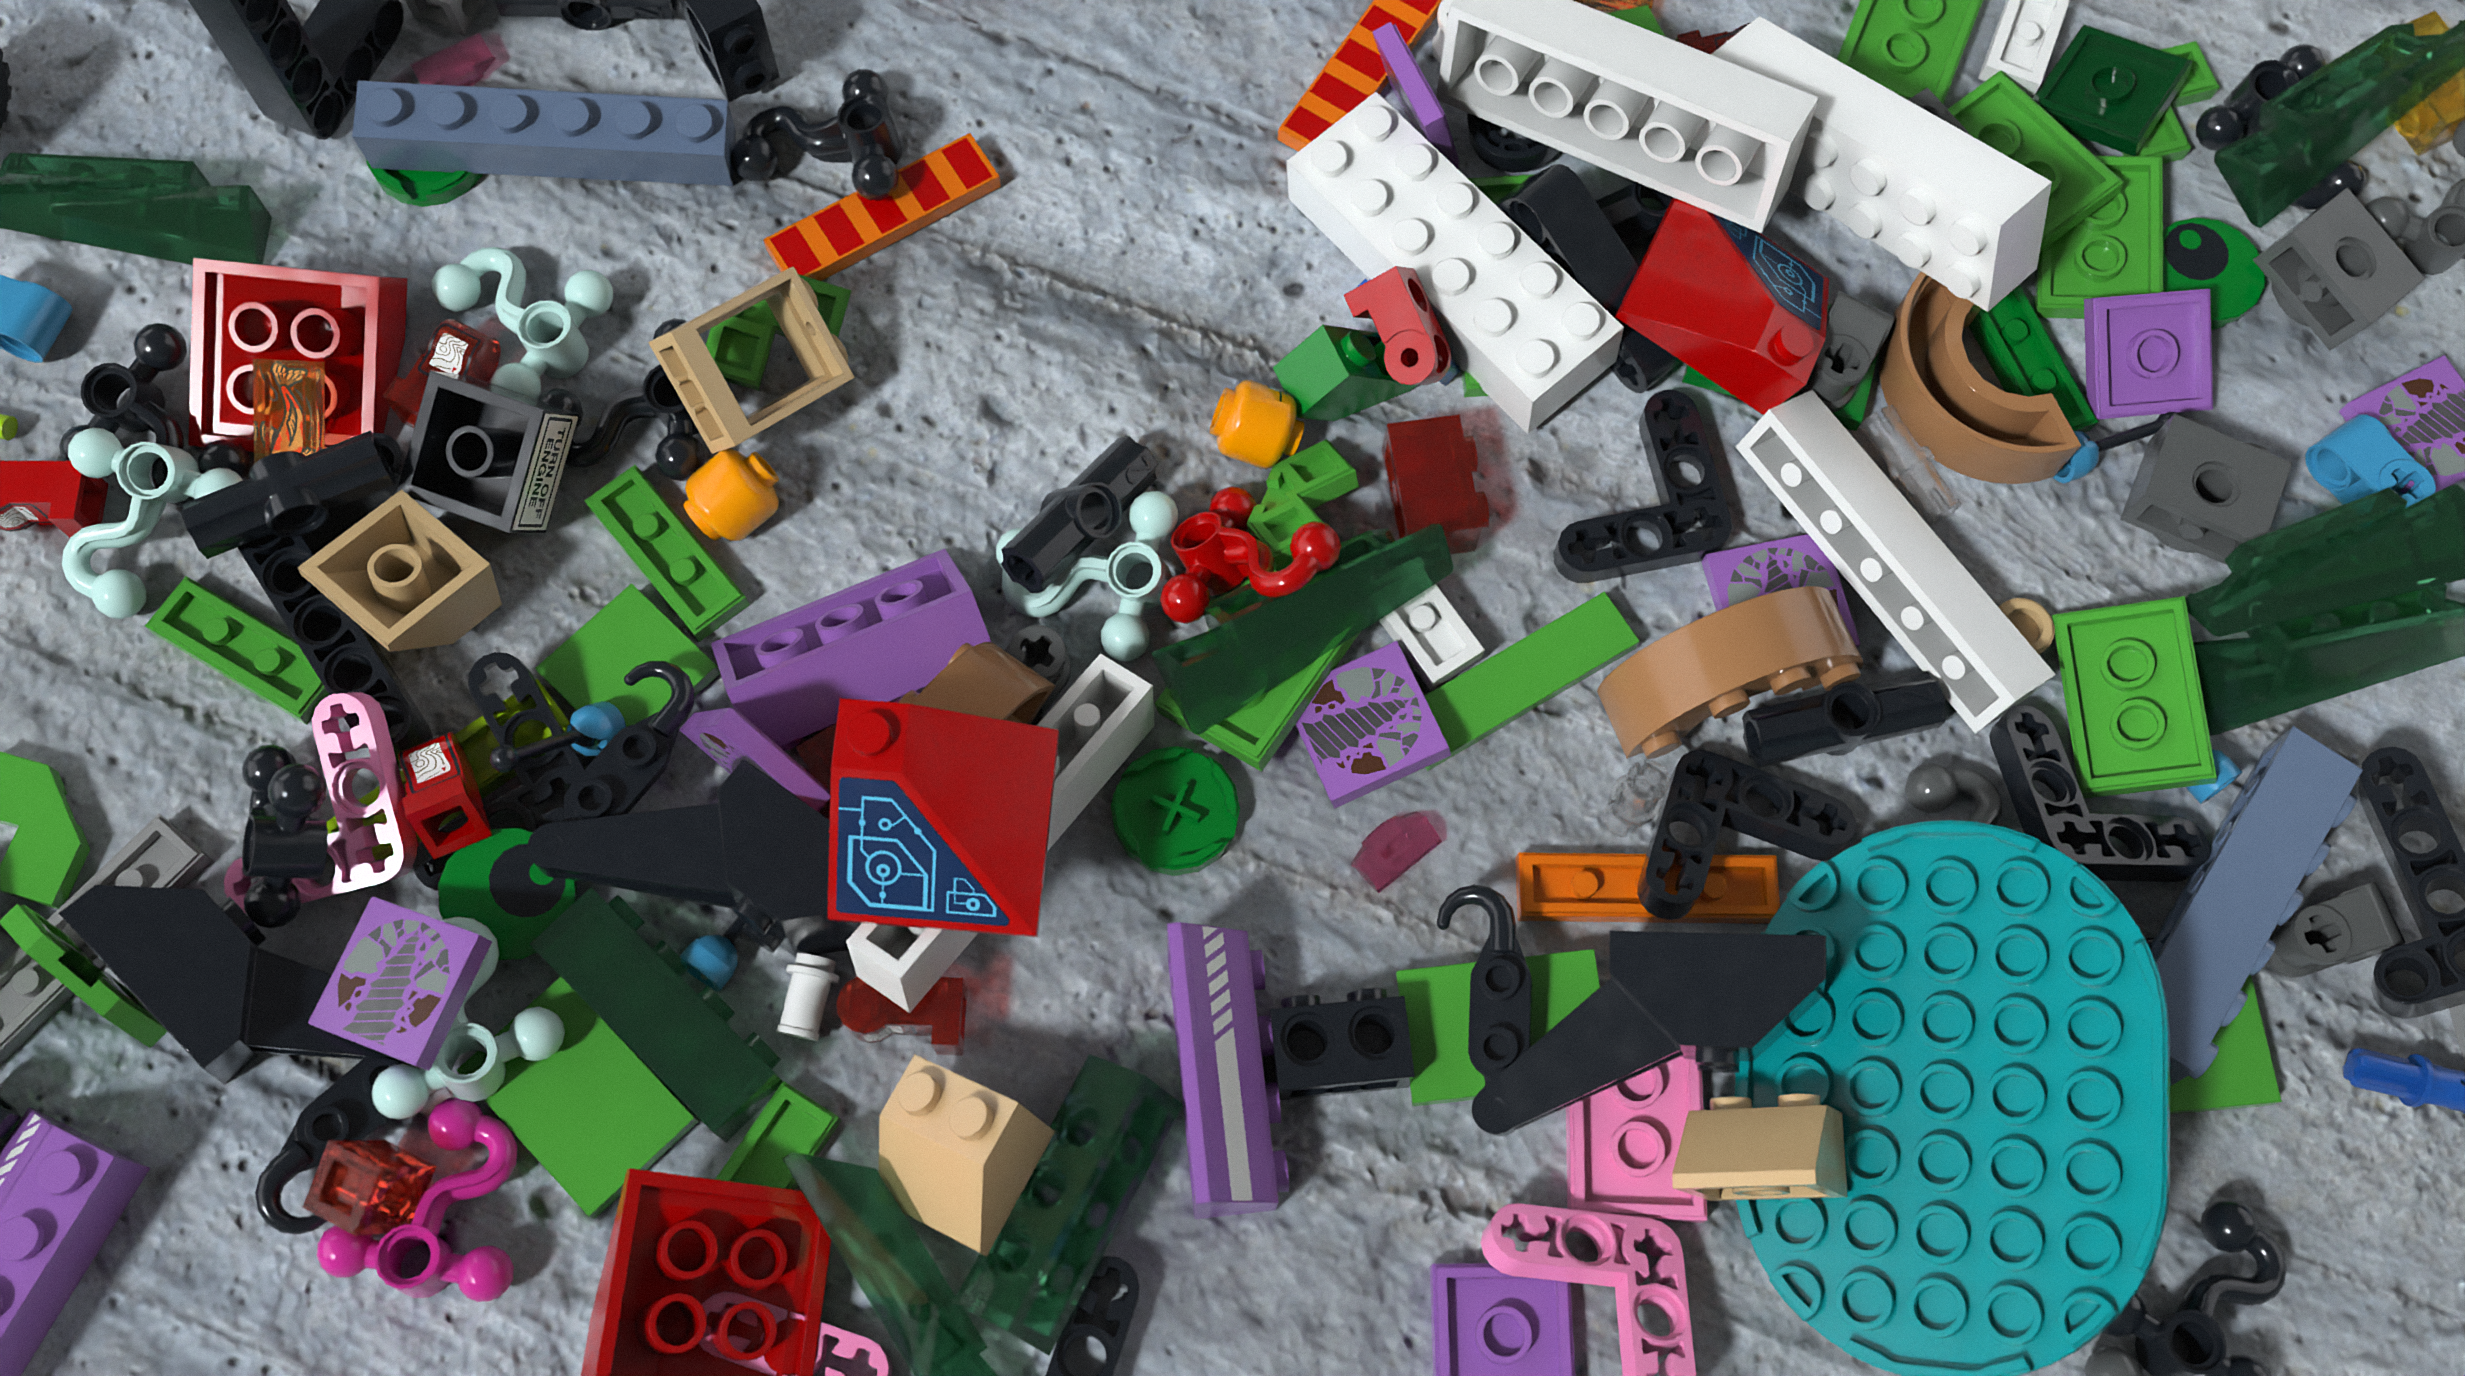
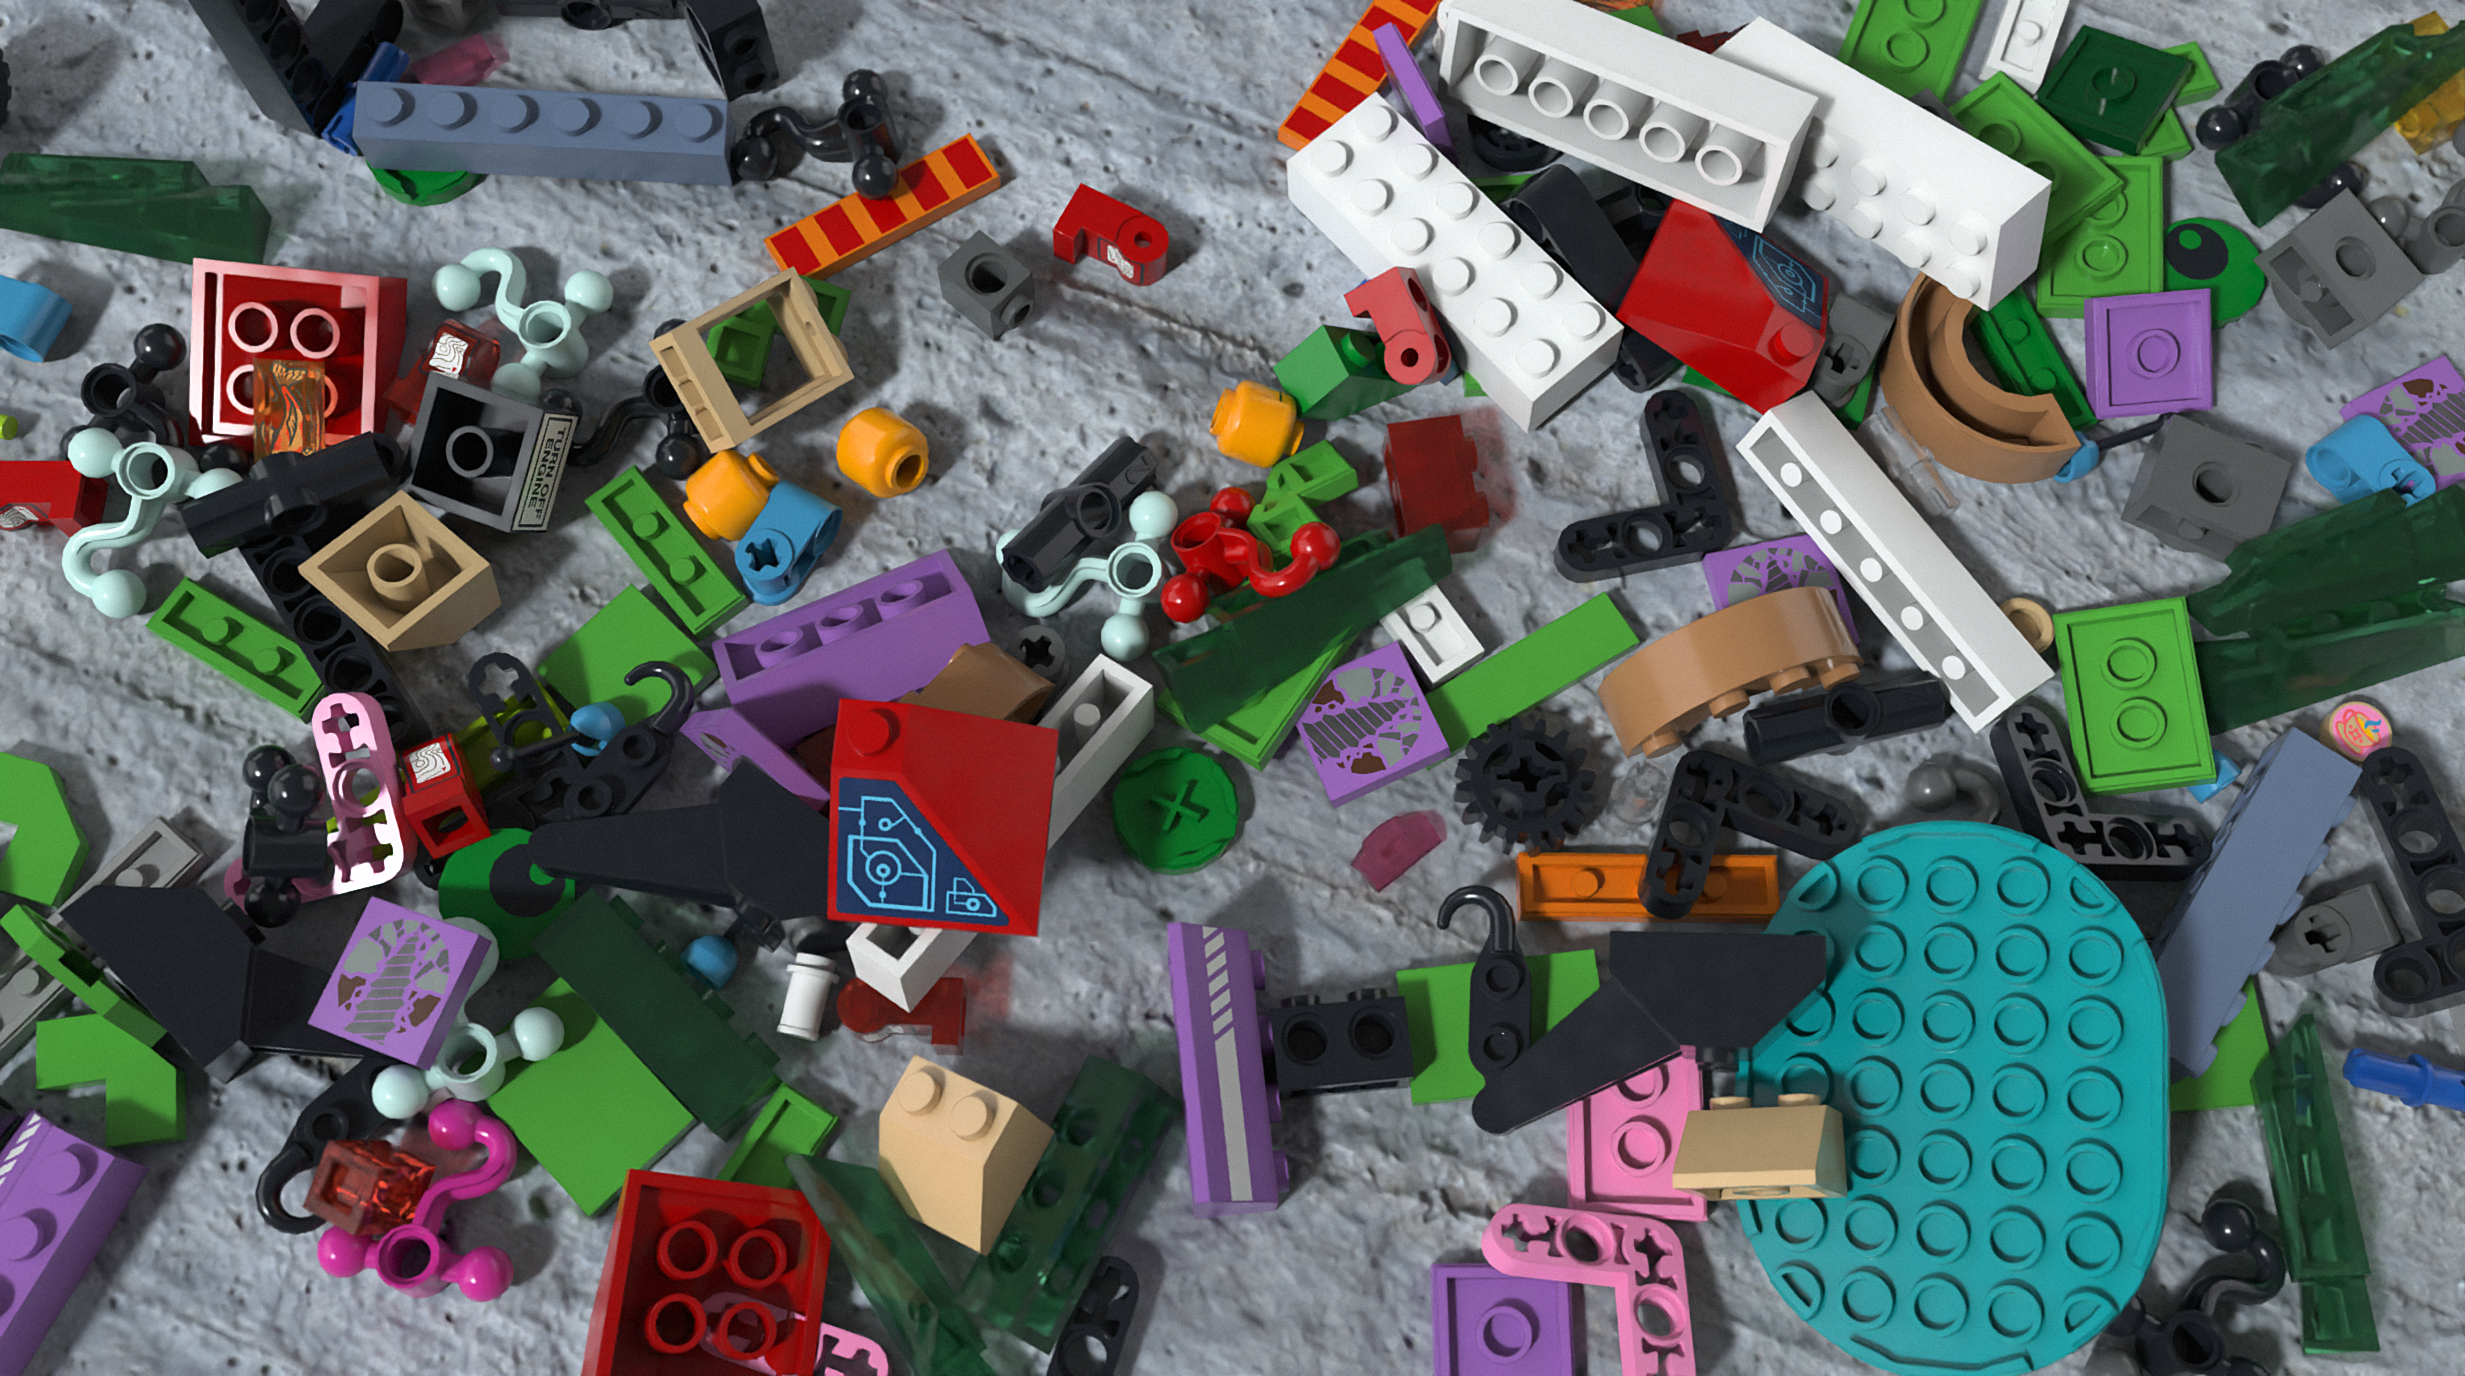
(141, 1085): none -> bright green tile
(384, 66): none -> blue axle
(789, 533): none -> dark azure piece
(882, 453): none -> light orange head
(982, 264): none -> dark grey brick
(1112, 235): none -> red leg
(1505, 806): none -> black gear
(2314, 1199): none -> clear green wedge
(2355, 731): none -> tile

